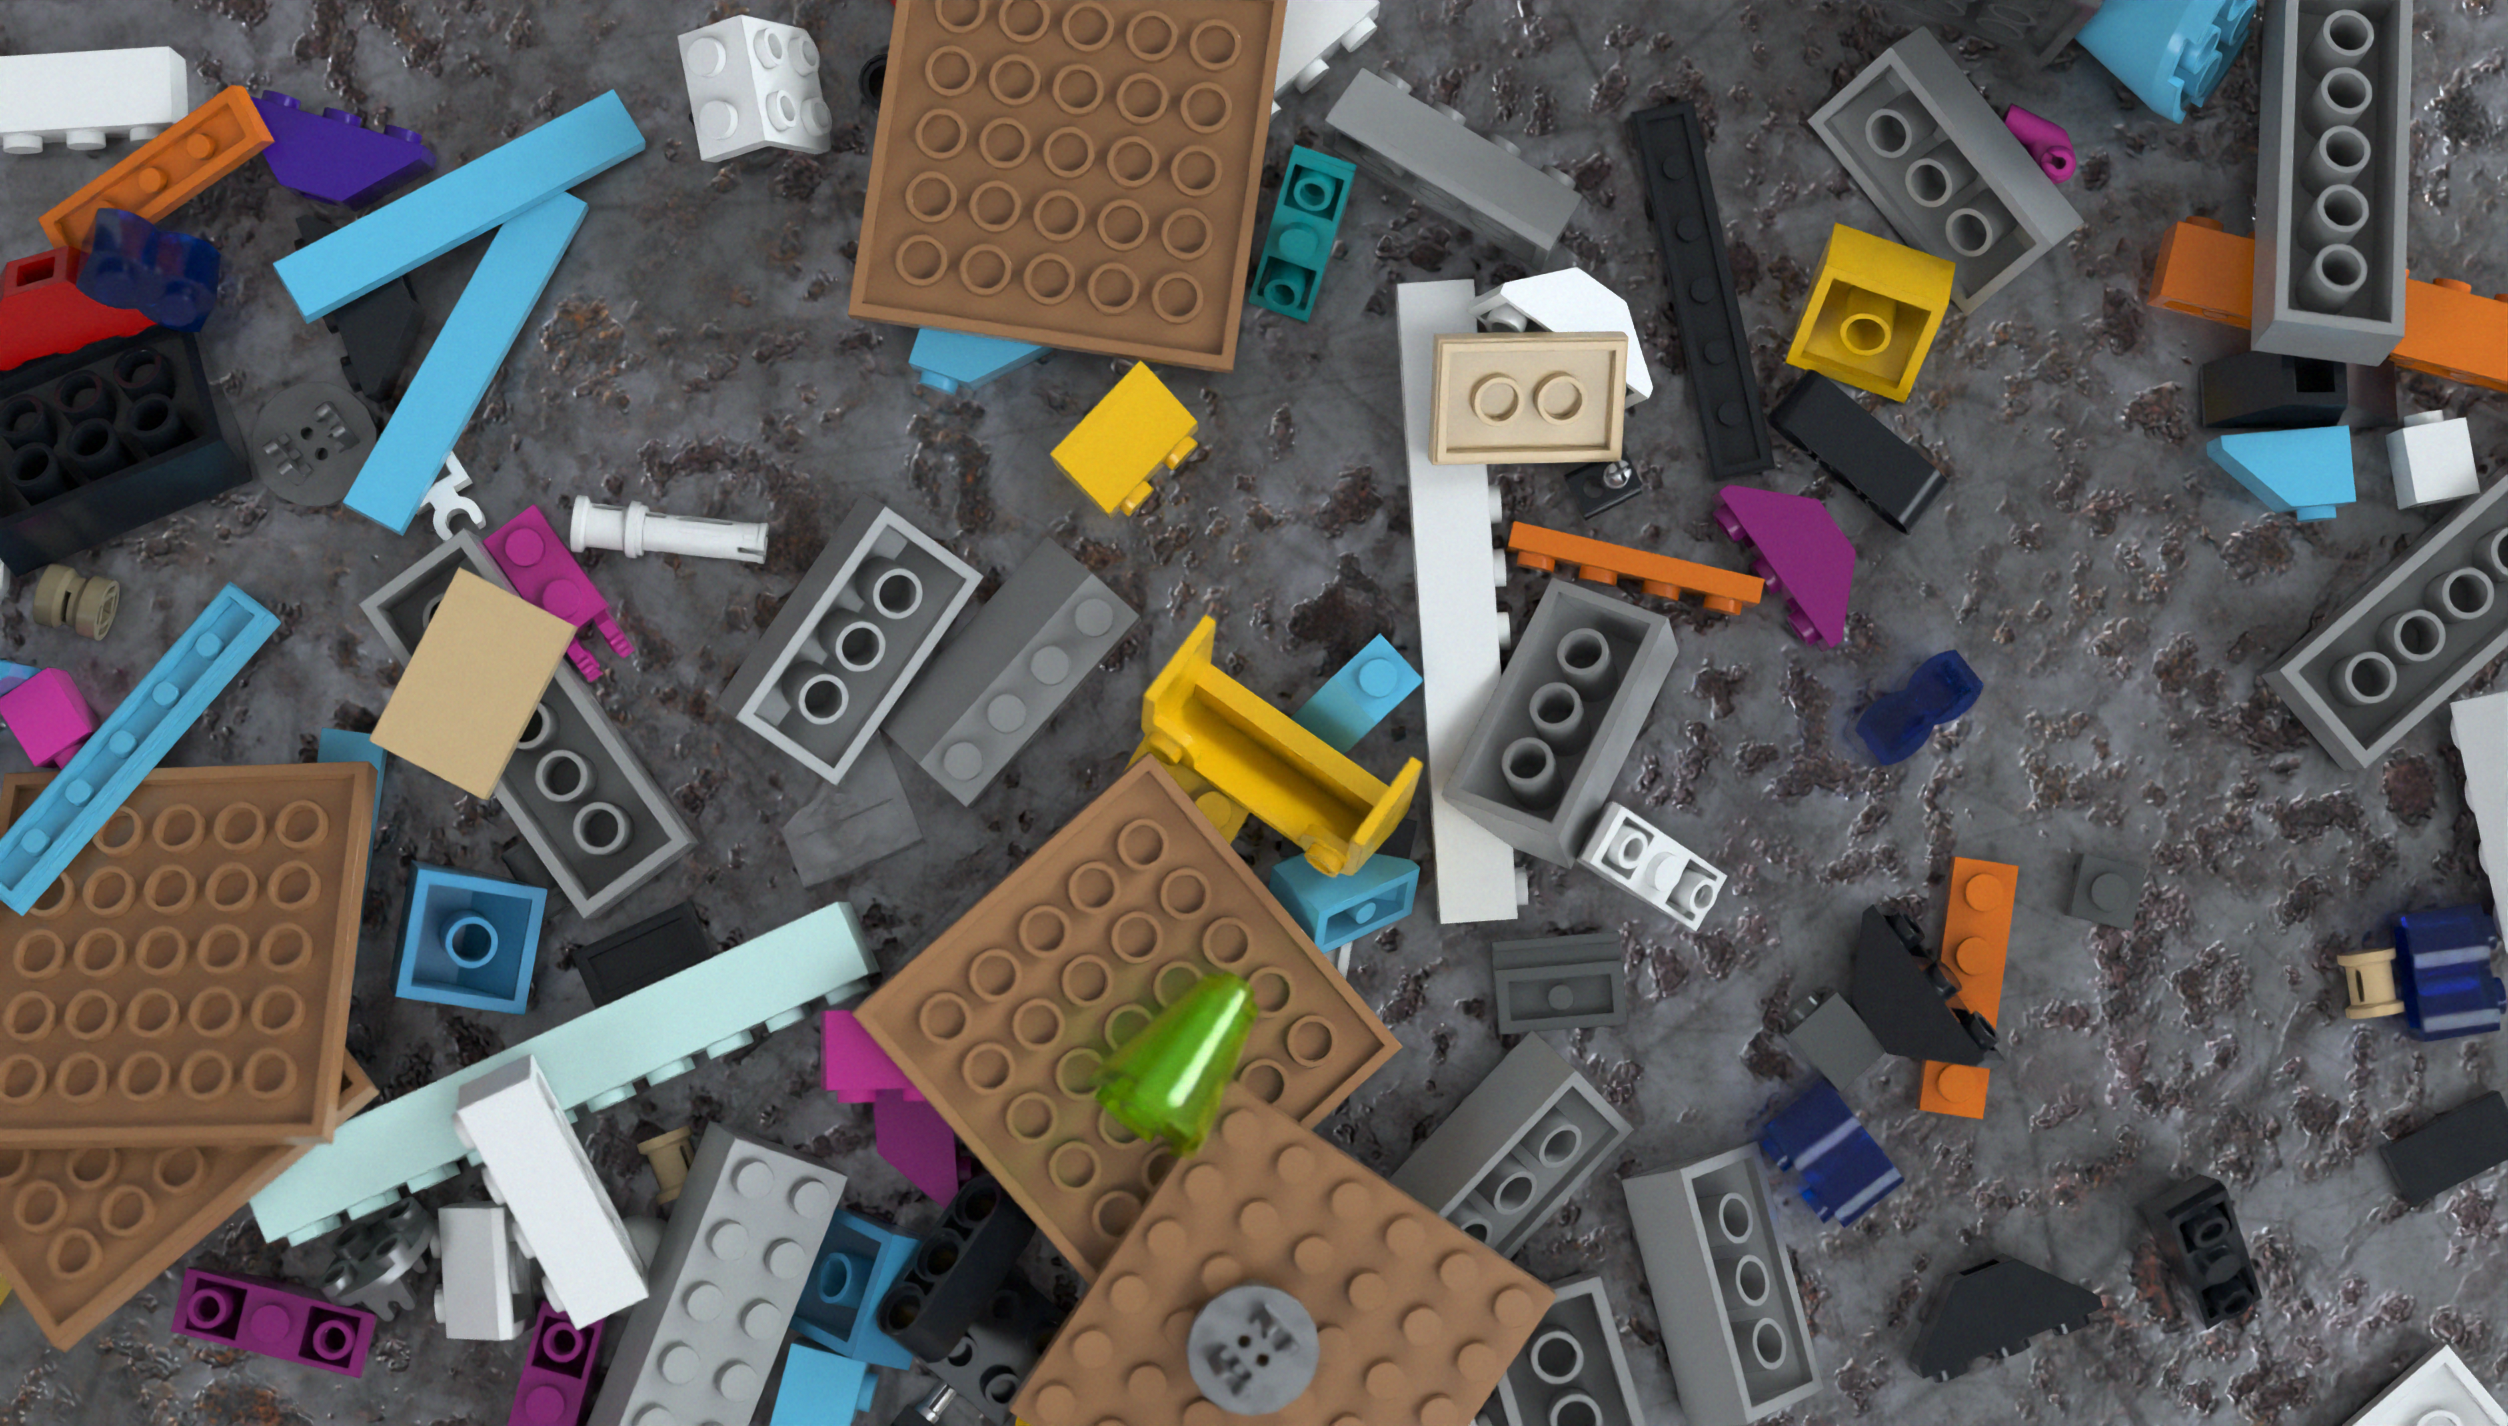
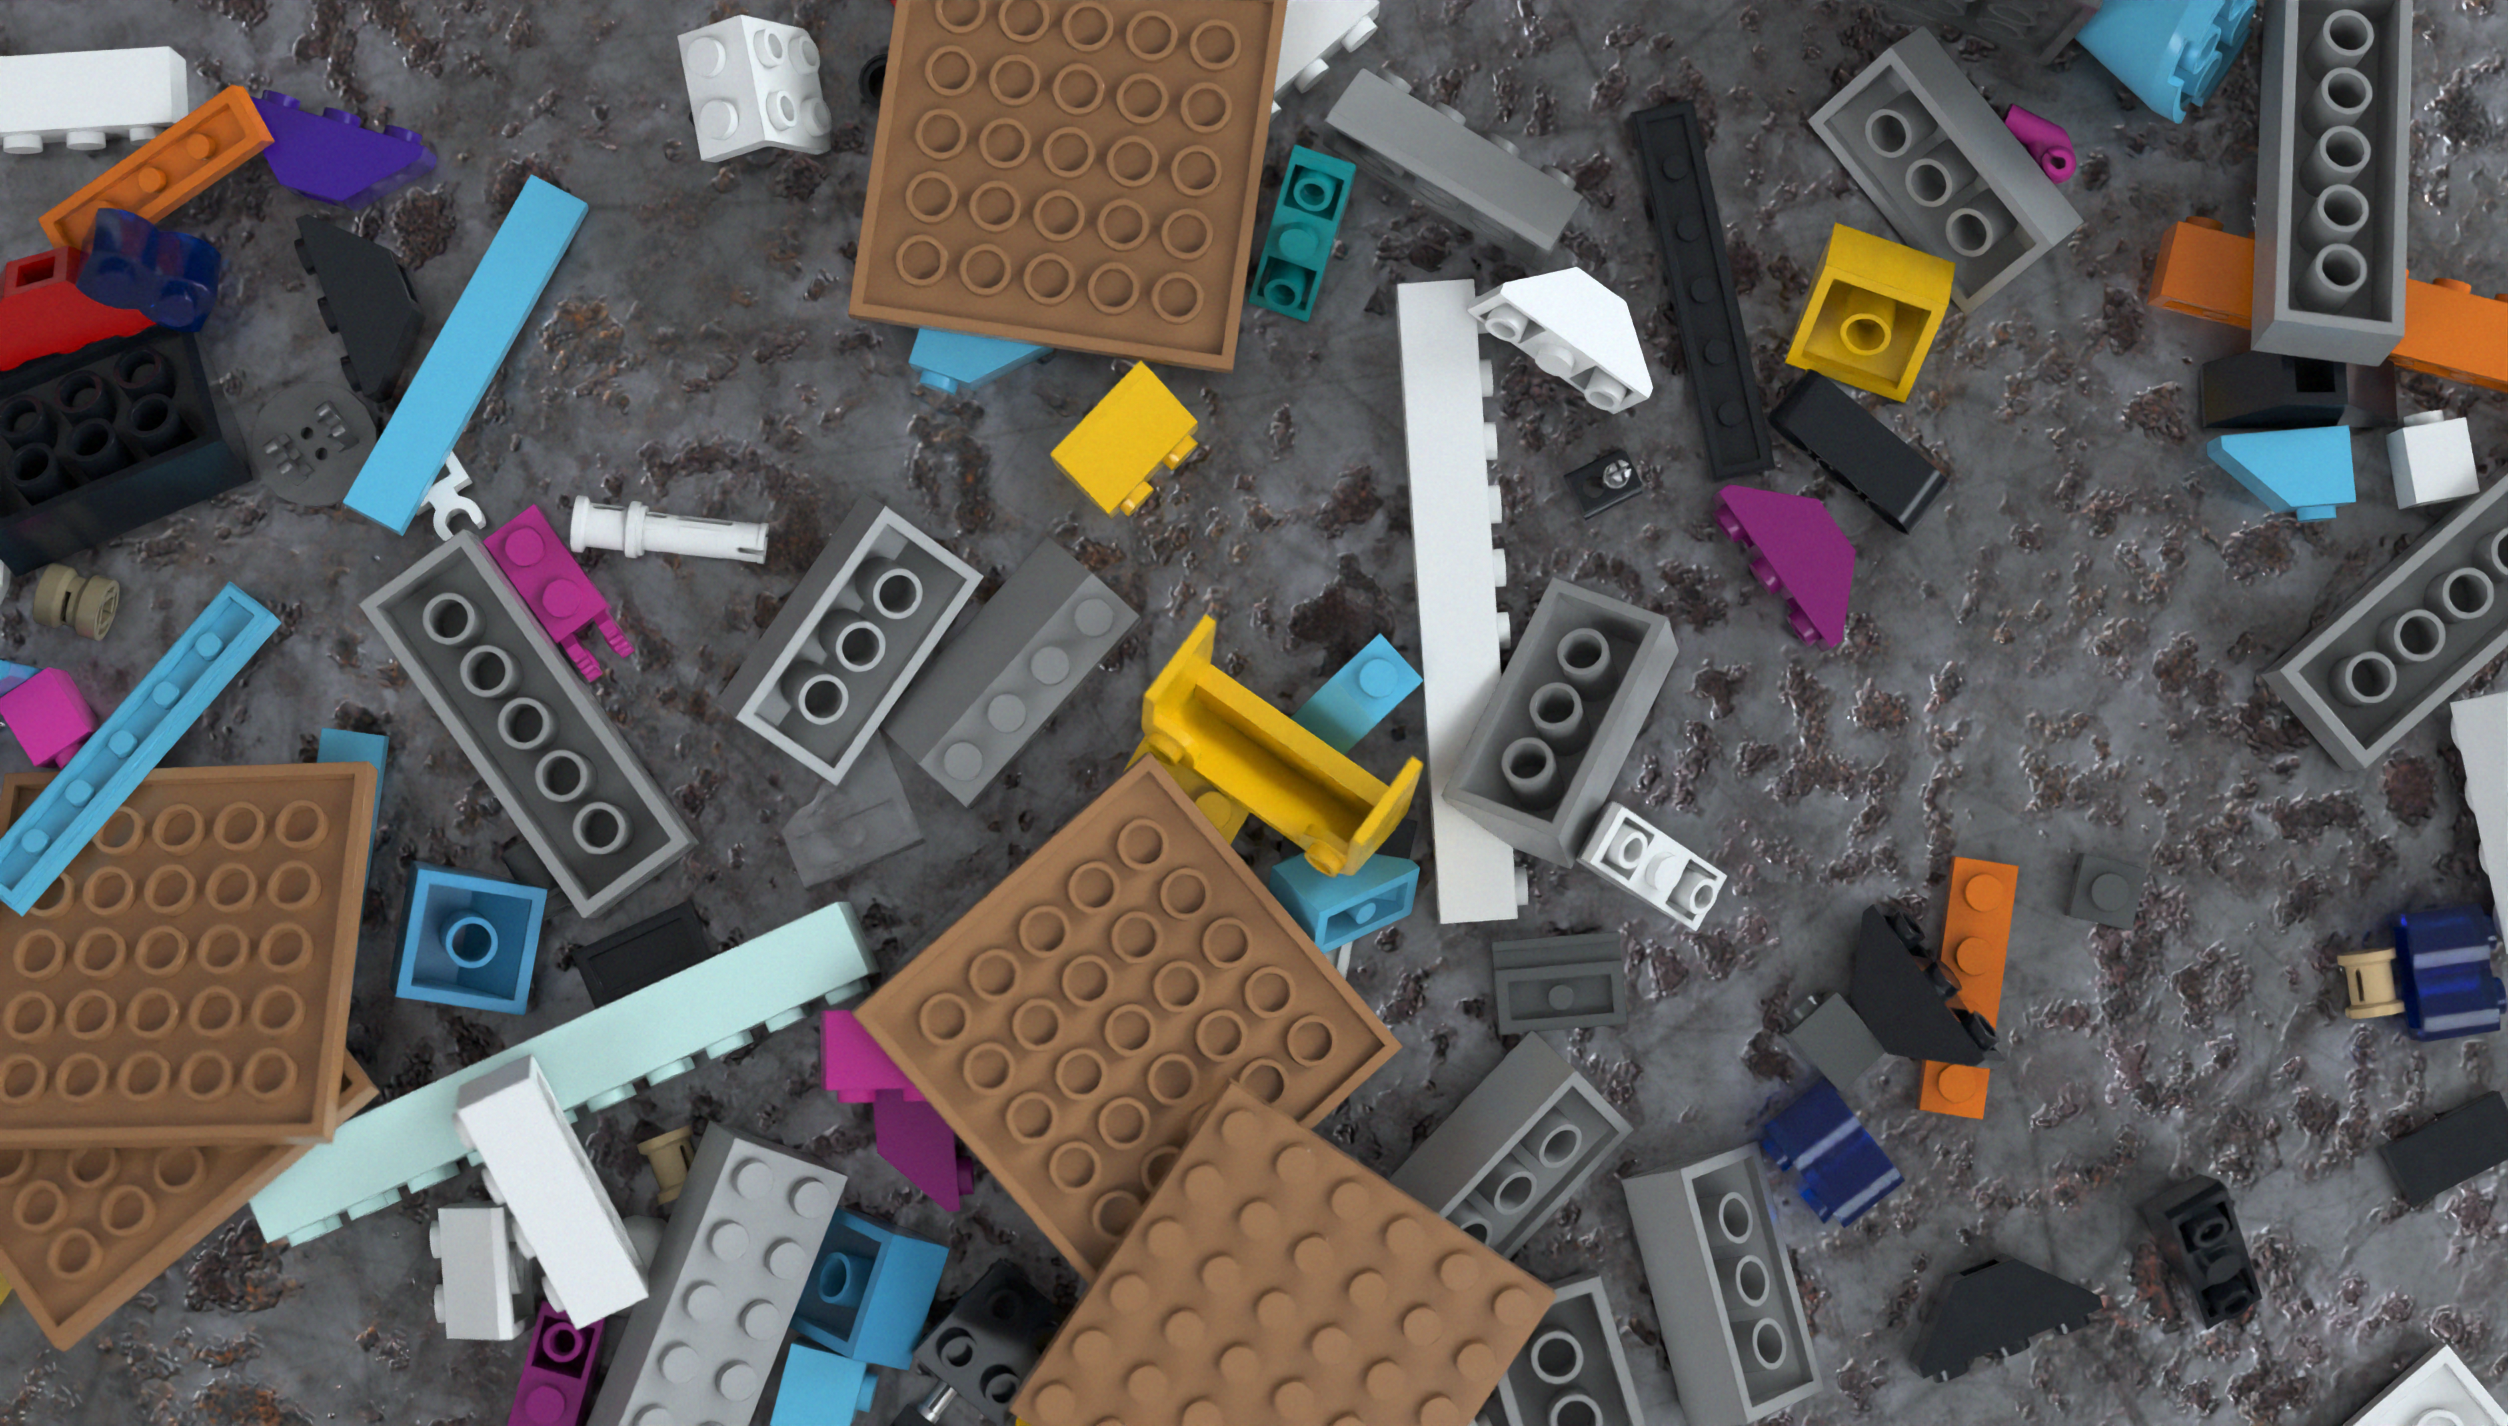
(274, 1319): magenta slope -> none
(376, 1260): flat silver plate -> none
(459, 206): medium azure tile -> none
(473, 684): tan tile -> none
(955, 1270): black beam -> none
(1180, 1064): clear neon green cone -> none
(1276, 1327): flat silver plate -> none
(1527, 397): tan tile -> none
(1659, 574): orange plate -> none
(1925, 697): clear blue brick -> none

